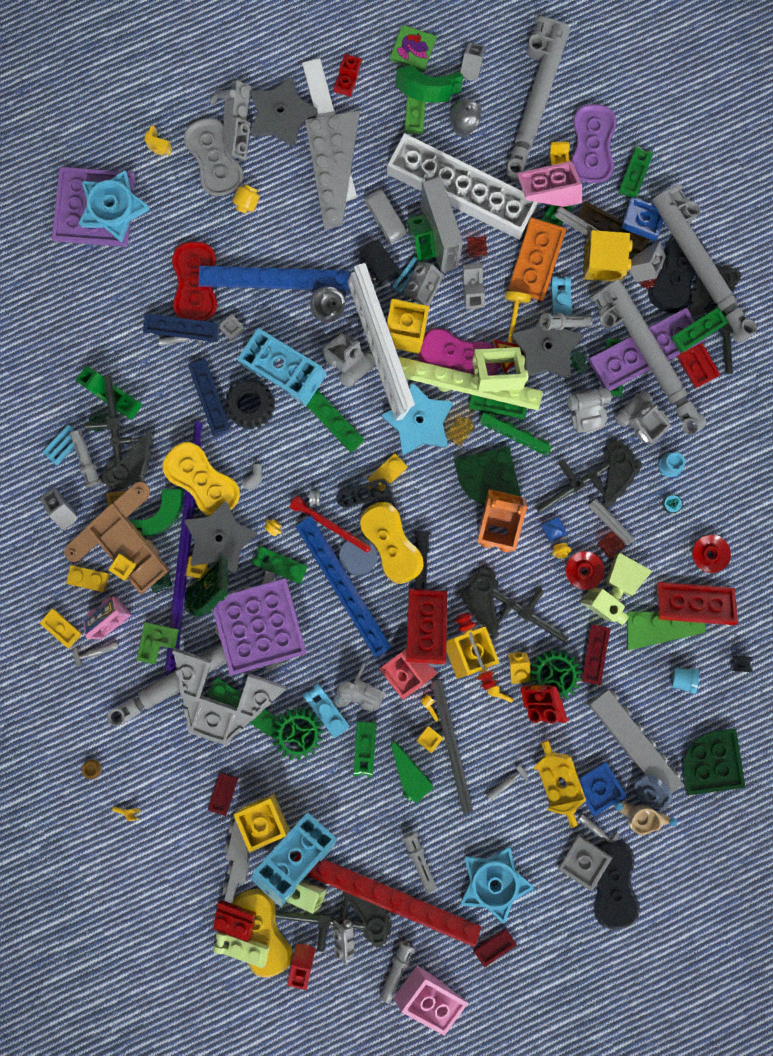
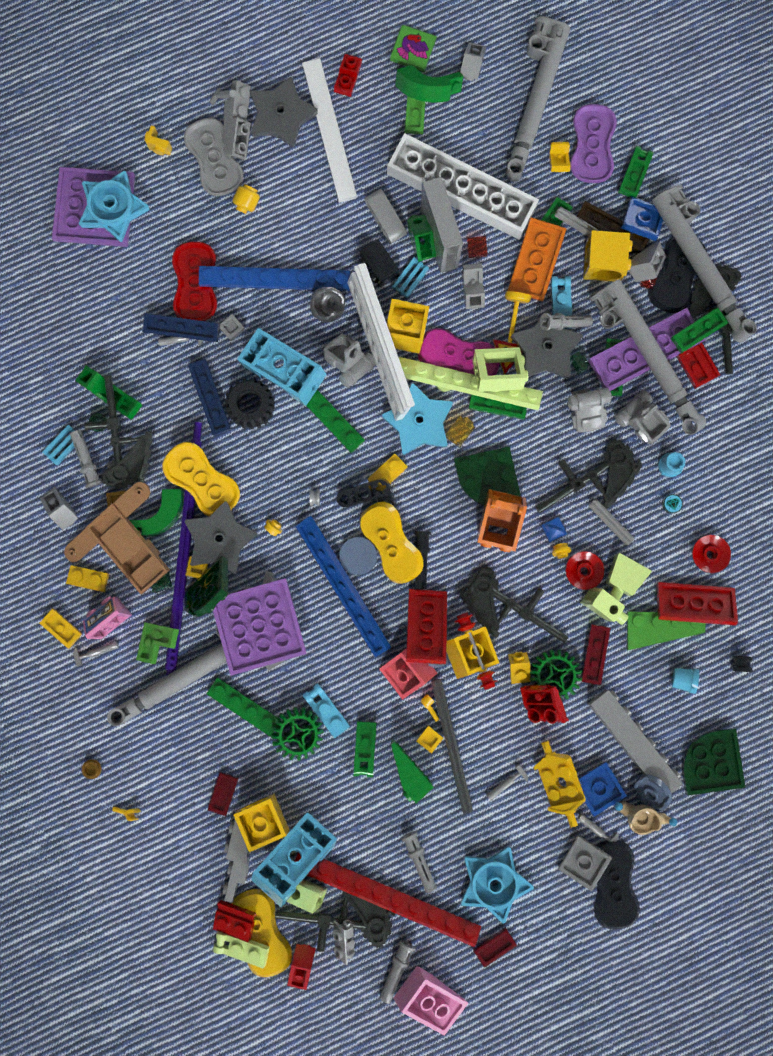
(122, 567): yellow plate -> none
(213, 718): light grey wing -> none
(255, 479): light grey arm -> none
(280, 565): green plate -> none
(299, 505): red piece -> none
(332, 155): light grey wing -> none
(360, 693): light grey piece -> none
(423, 283): light grey bracket -> none
(465, 117): flat silver piece -> none
(495, 693): yellow hand -> none
(523, 437): green plate -> none
(552, 185): bright pink slope -> none
(611, 545): clear red plate -> none

